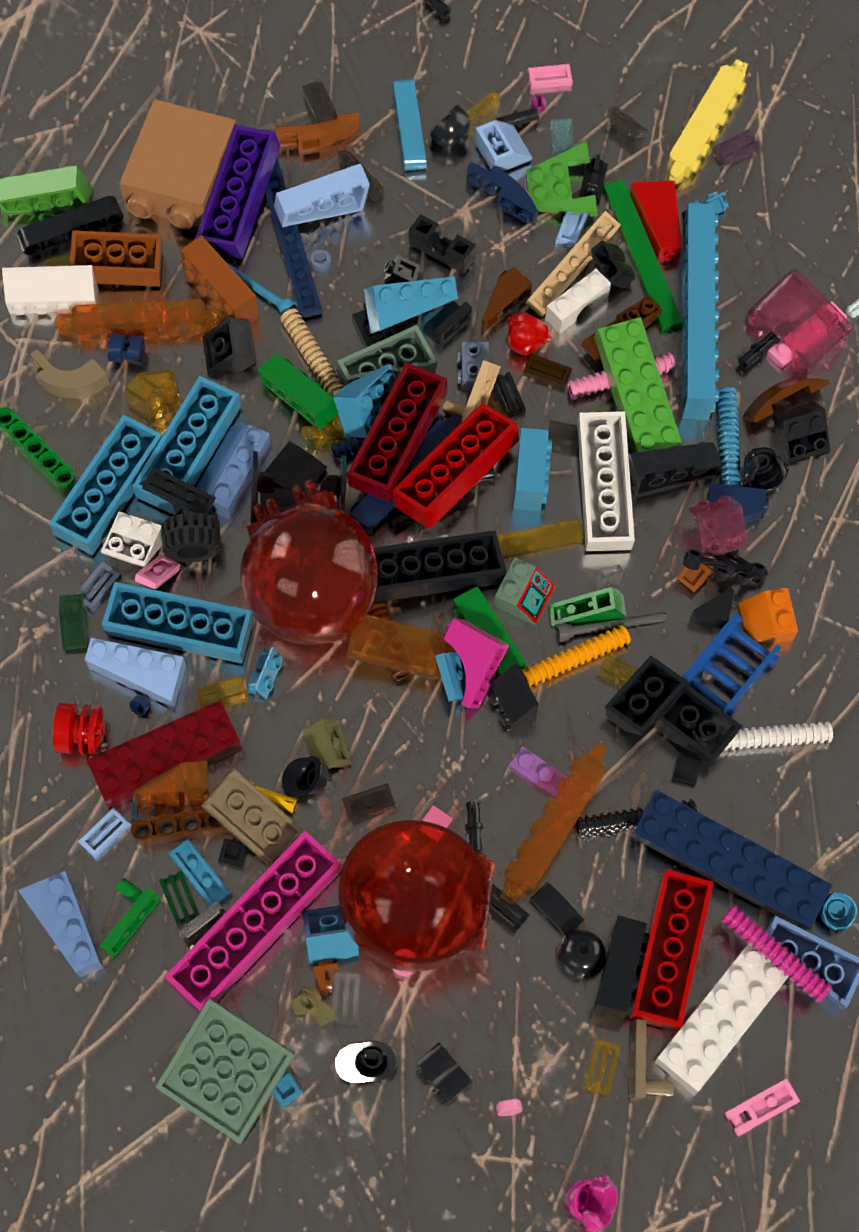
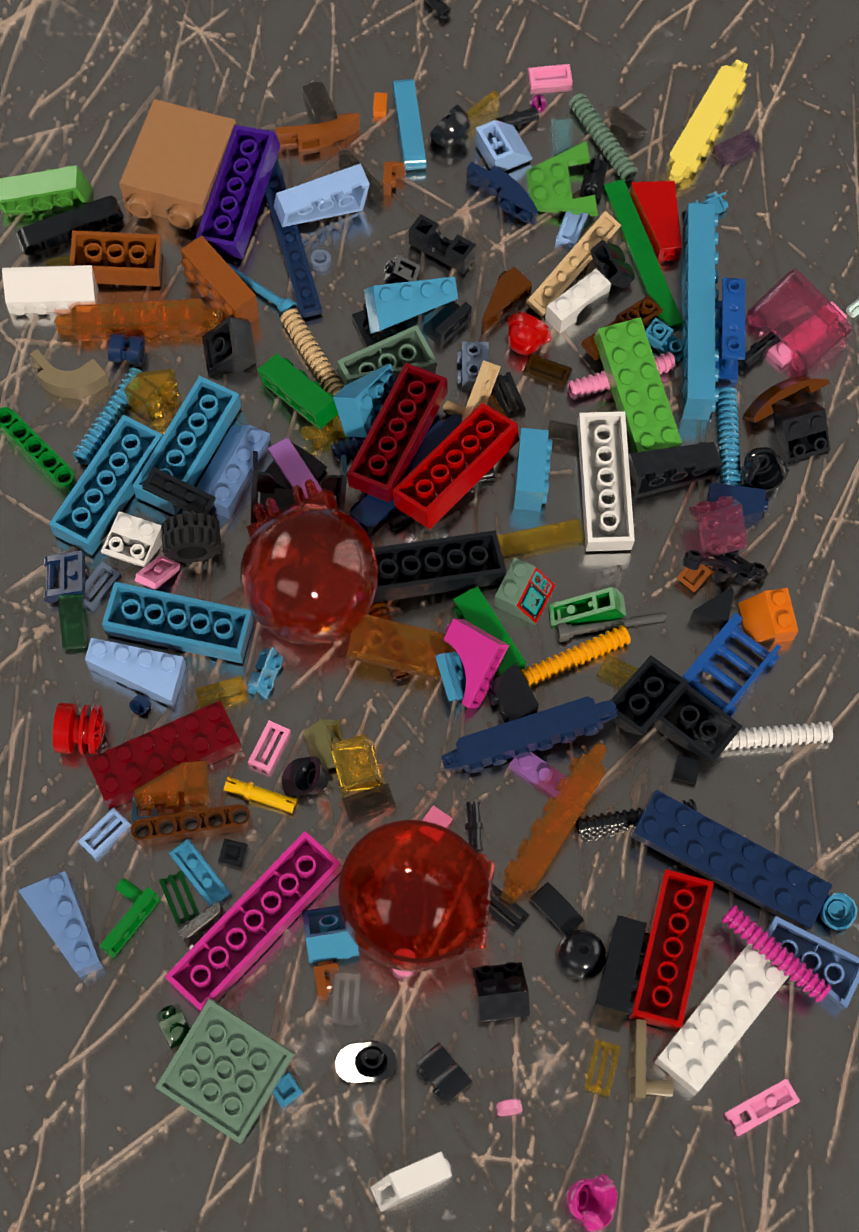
(71, 575): none -> dark blue plate
(106, 421): none -> dark azure piece
(173, 1024): none -> dark green bracket
(251, 817): dark tan tile -> none
(261, 765): none -> bright pink tile
(292, 464): none -> medium lavender tile
(311, 1002): olive plate -> none
(357, 763): none -> clear yellow slope
(380, 104): none -> orange piece
(392, 171): none -> dark orange bracket
(411, 1181): none -> white slope
(501, 991): none -> black slope
(529, 734): none -> dark blue hinge
(603, 137): none -> sand green piece
(663, 340): none -> dark azure slope
(731, 329): none -> blue fence

